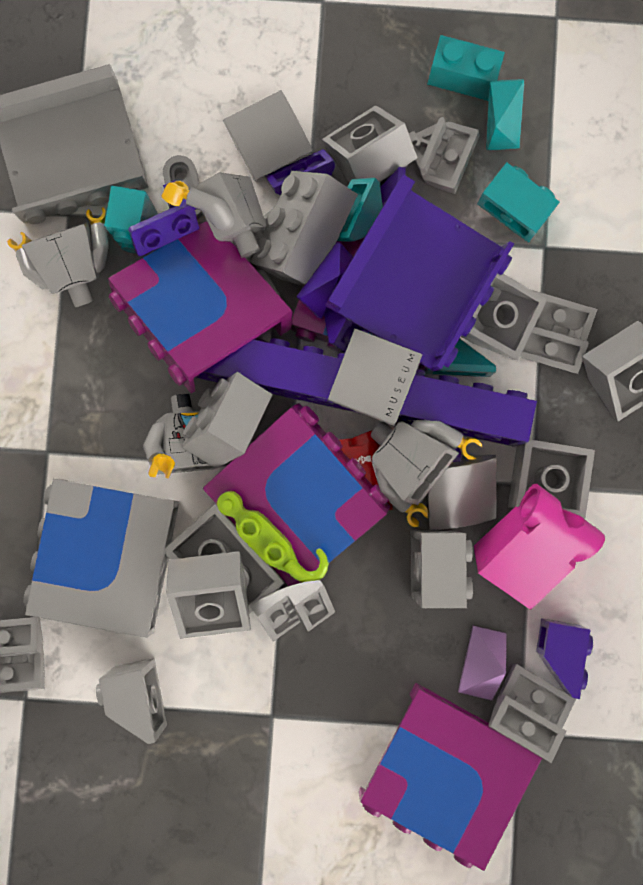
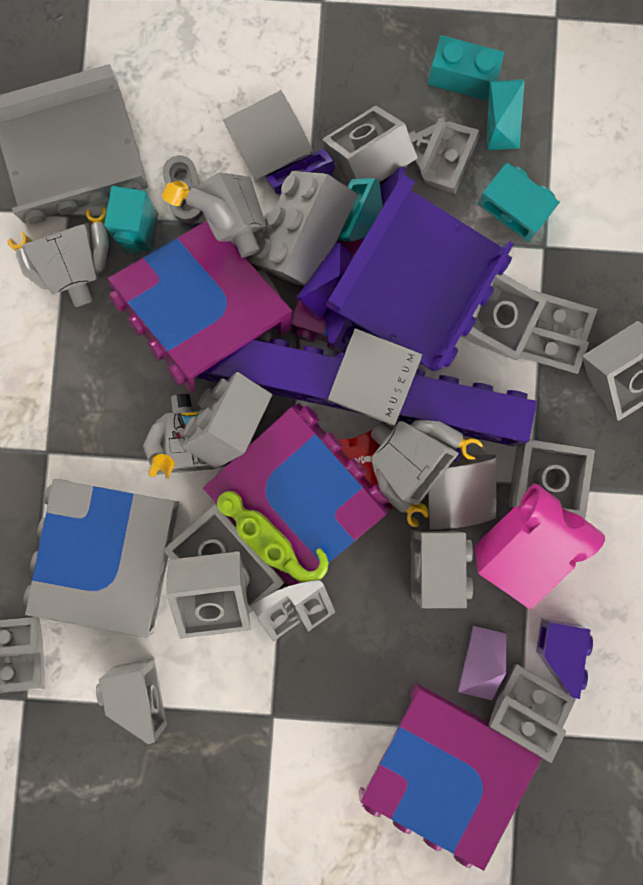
(163, 227): dark purple bracket -> none
(466, 363): teal slope -> none

